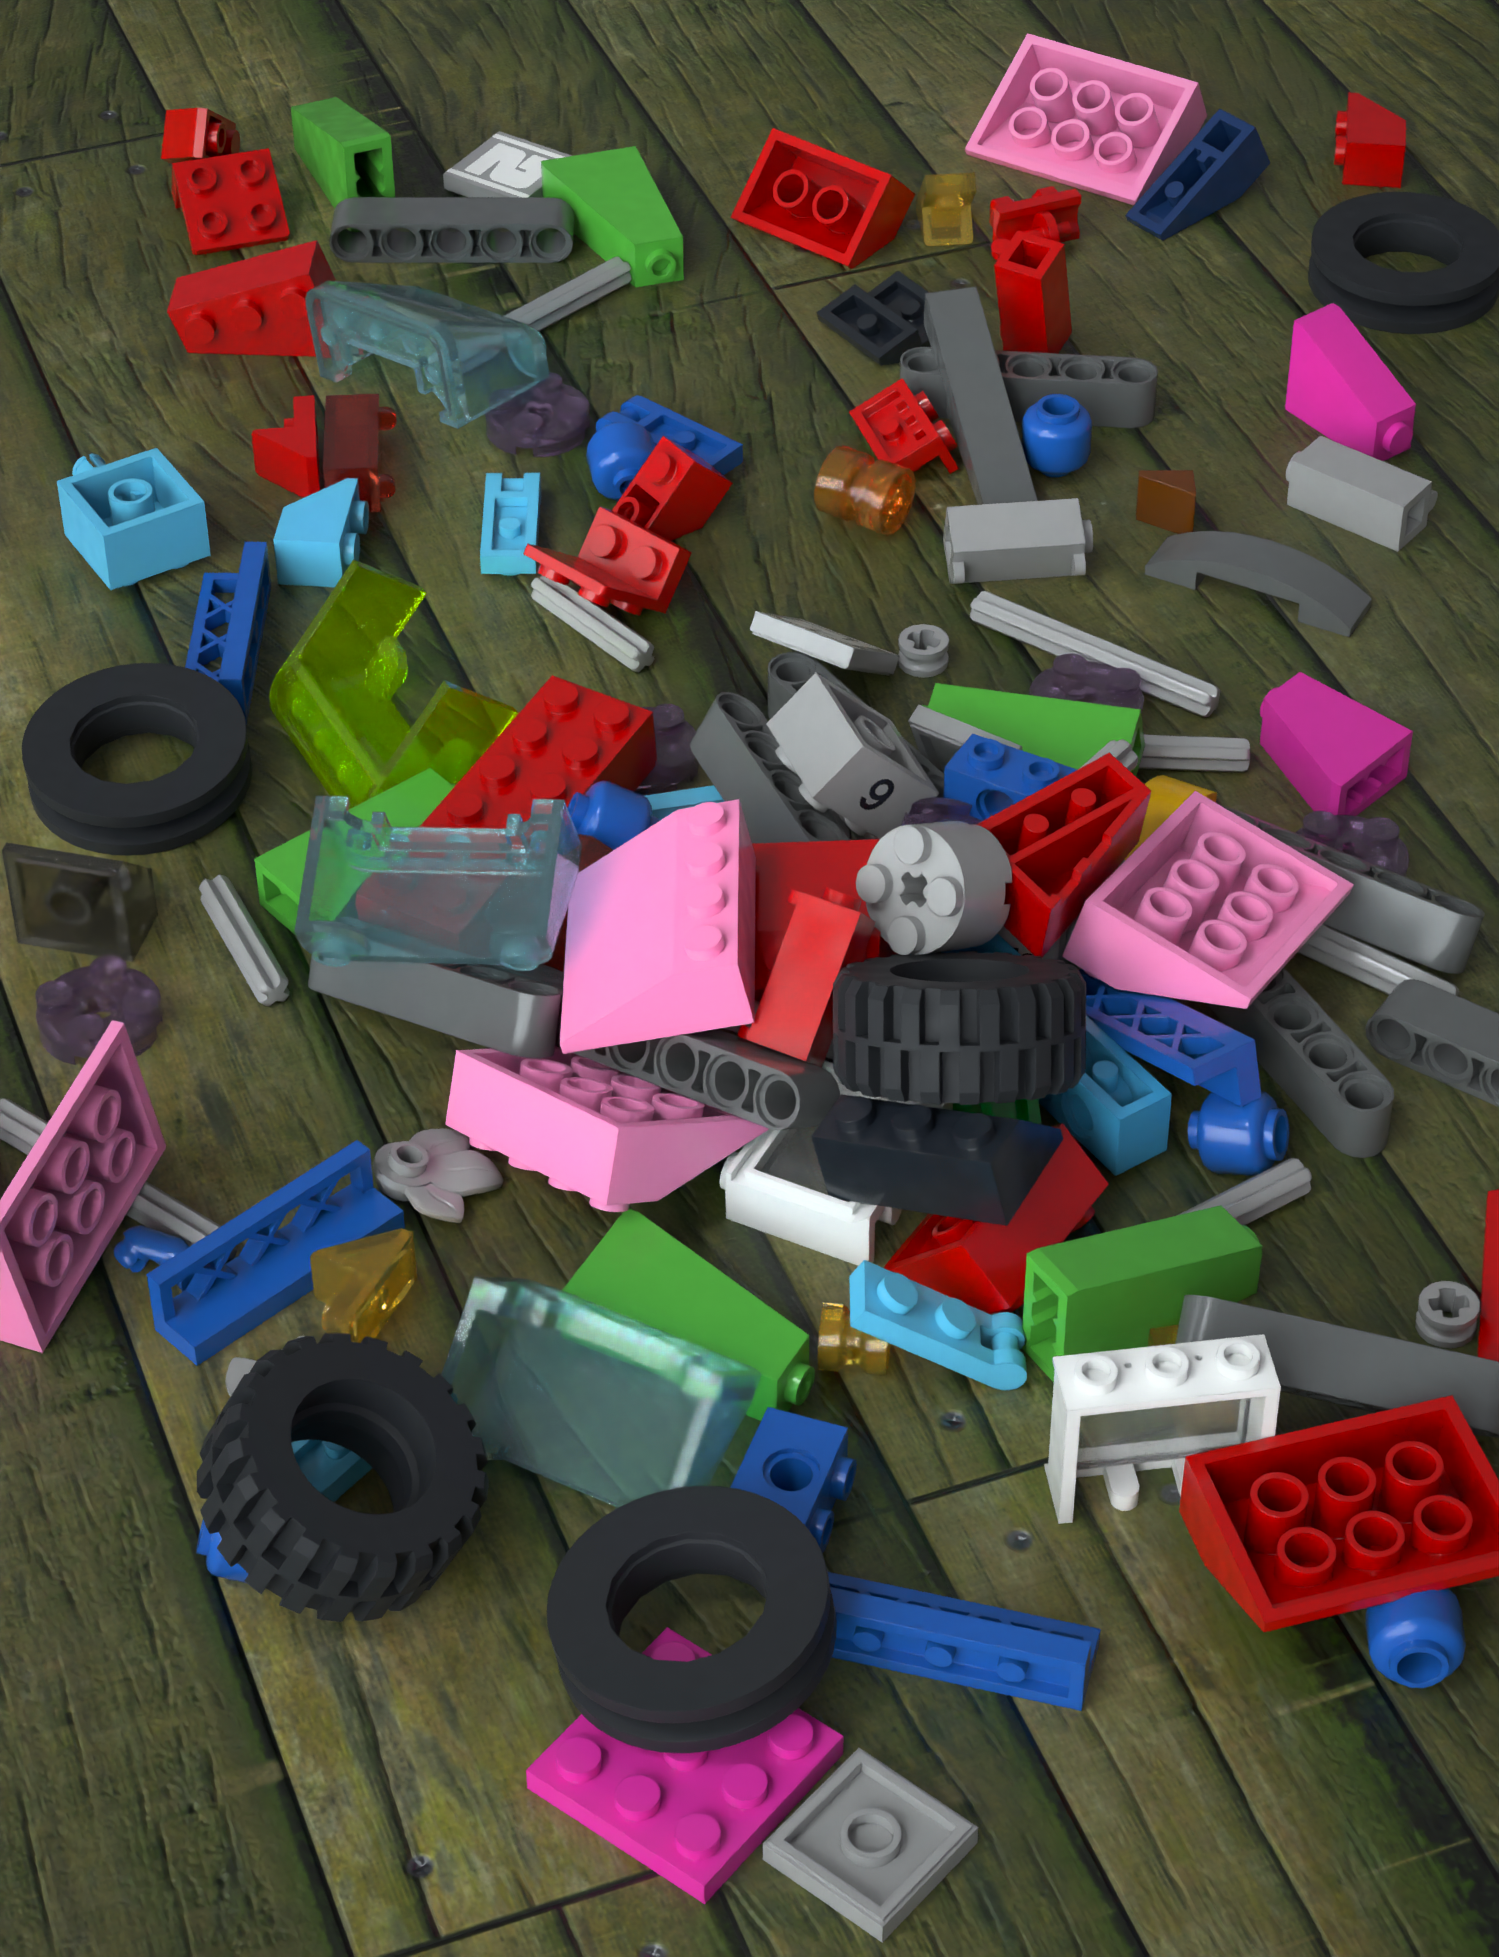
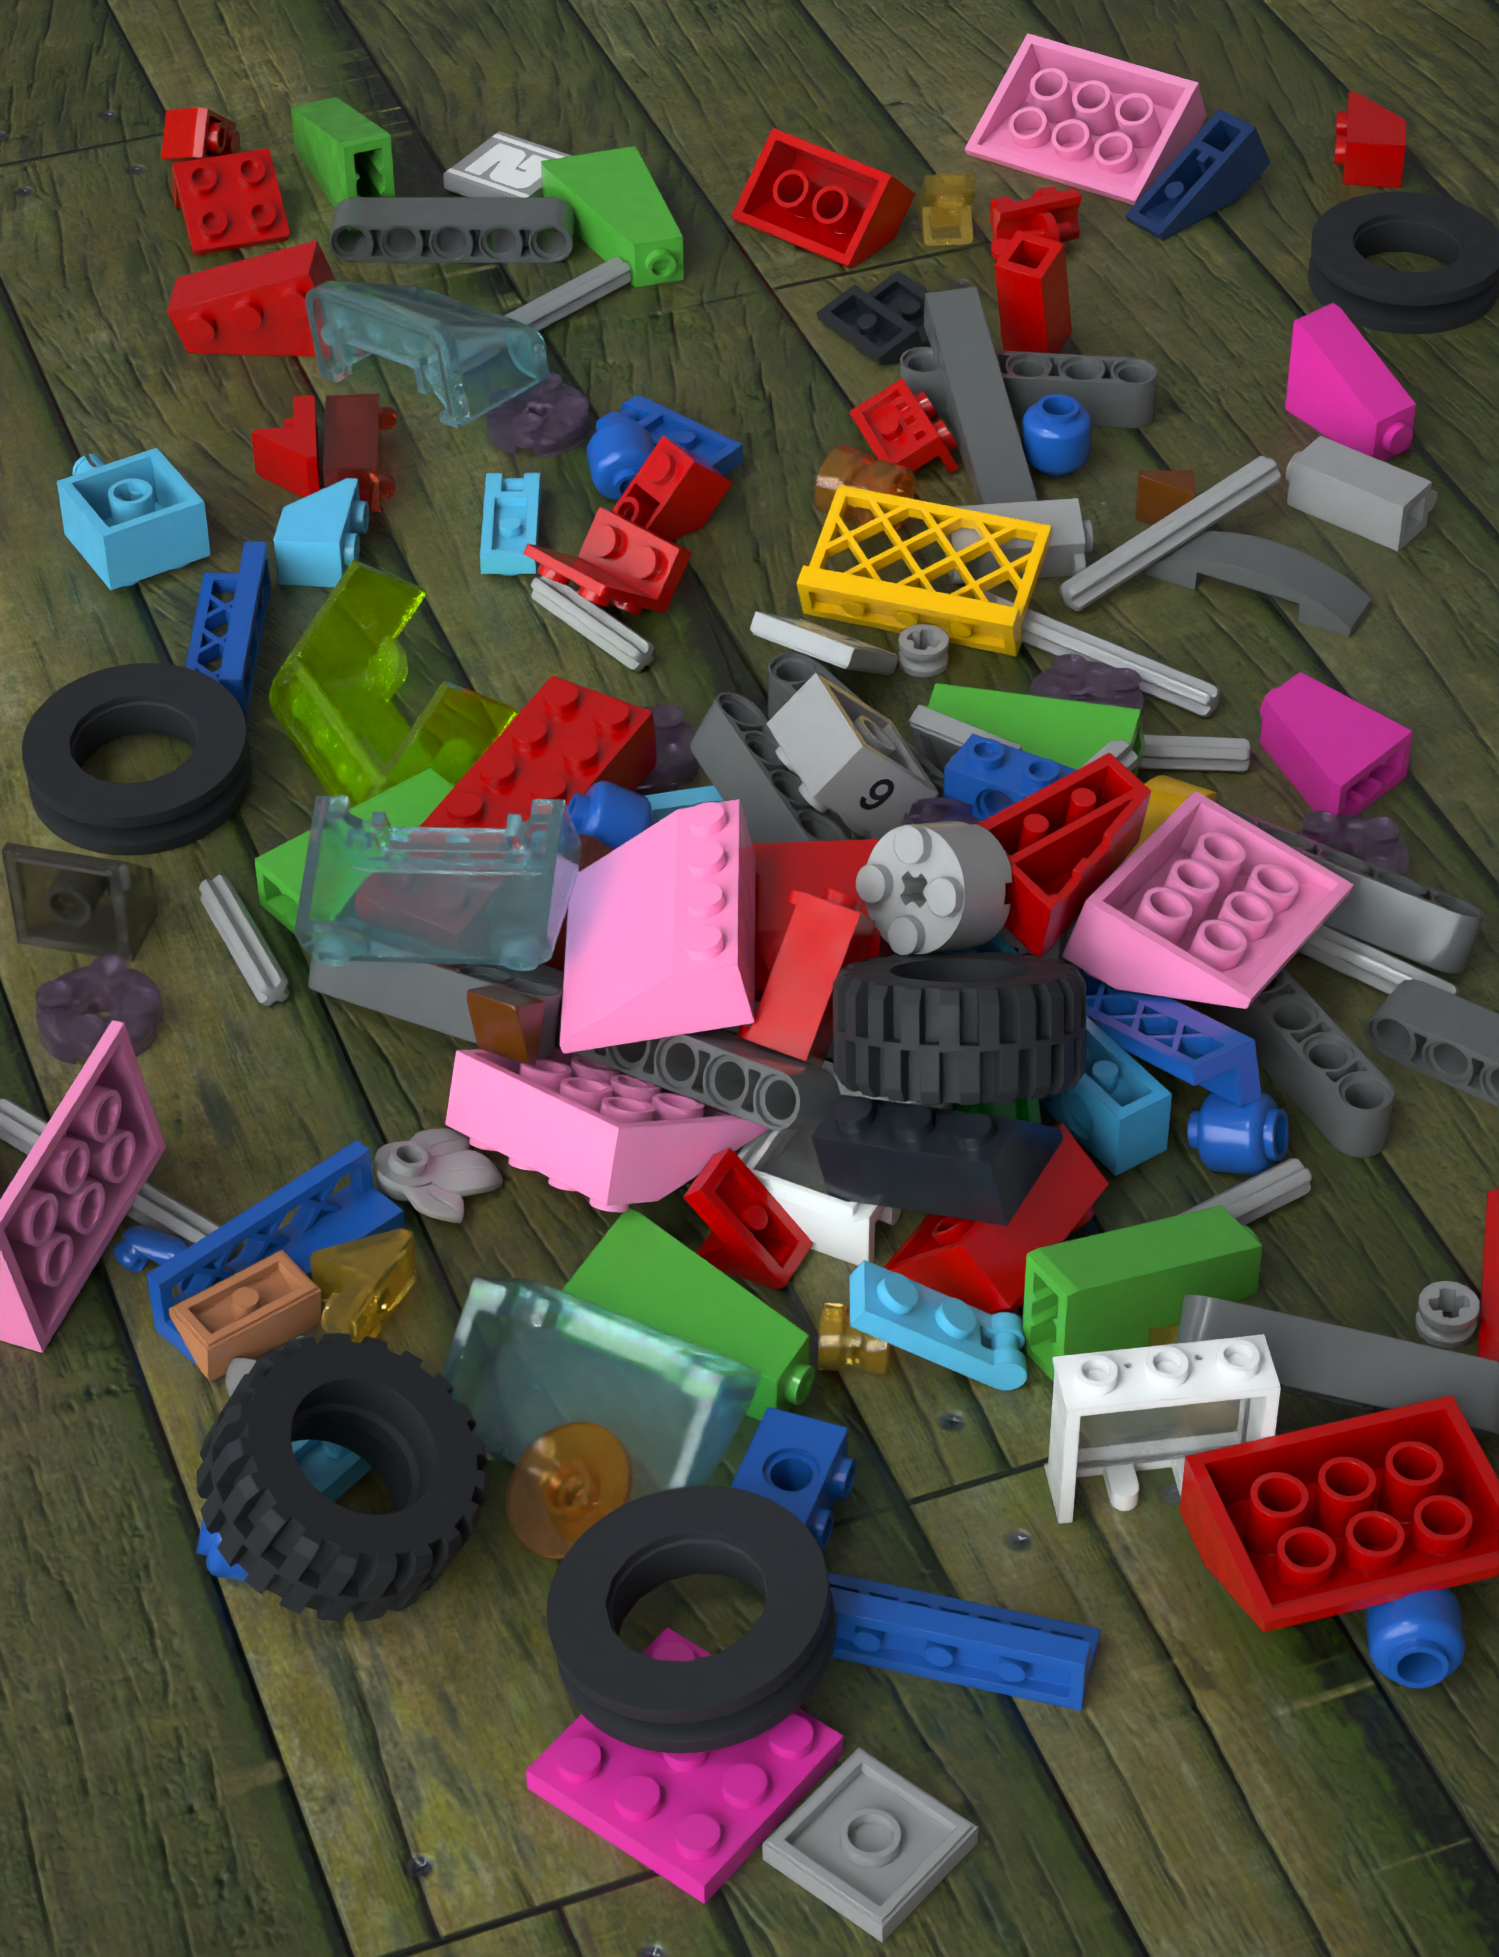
(247, 1314): none -> nougat slope
(506, 1022): none -> reddish brown slope
(551, 1478): none -> clear orange dish
(748, 1226): none -> red slope
(899, 605): none -> yellow fence
(1169, 533): none -> light grey axle

